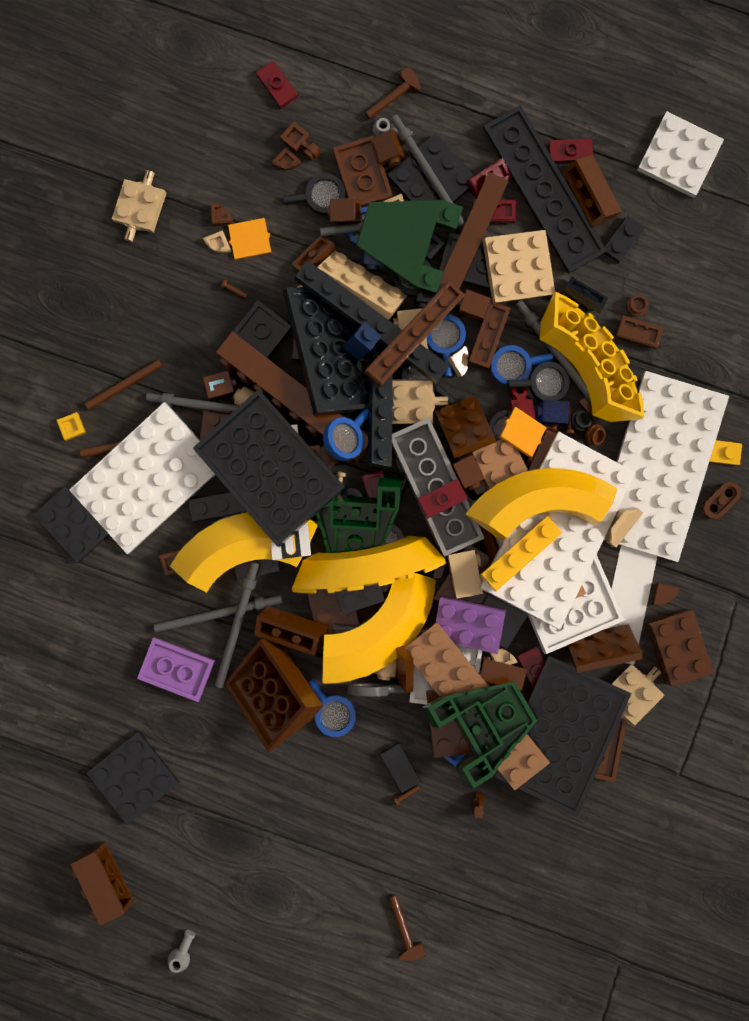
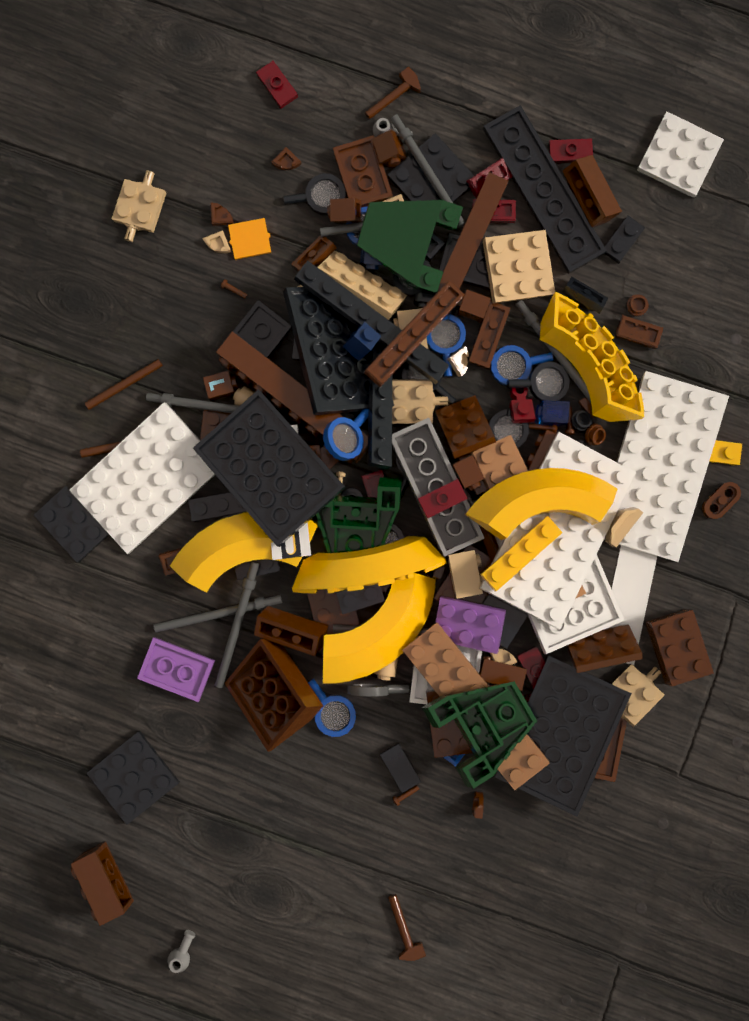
(71, 426): yellow tile -> none
(297, 138): reddish brown plate -> none
(404, 669): reddish brown tile -> none
(522, 432): light orange piece -> none
(664, 594): reddish brown tile -> none

